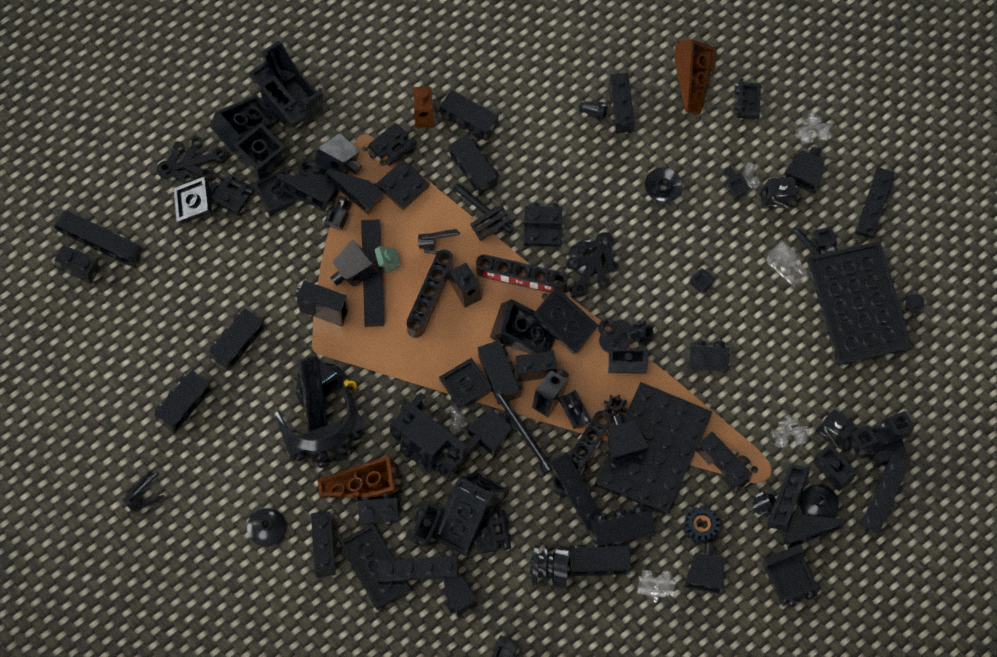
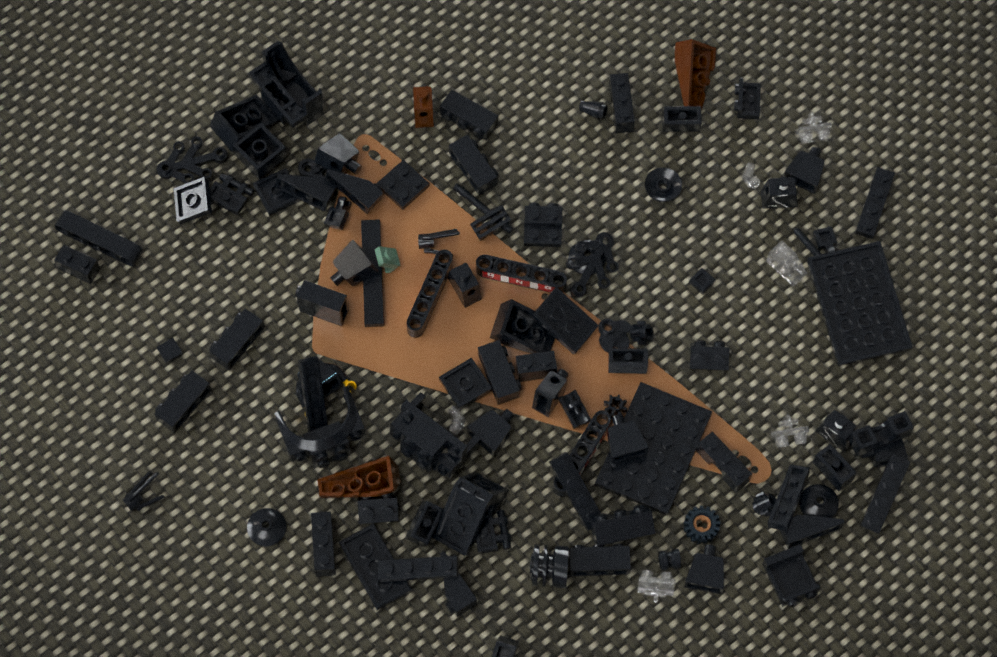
(169, 351): none -> black tile
(388, 141): black plate -> none
(543, 461): black piece -> none
(674, 559): none -> black wheel
(681, 119): none -> black brick
(736, 184): black plate -> none
(914, 303): black plate -> none

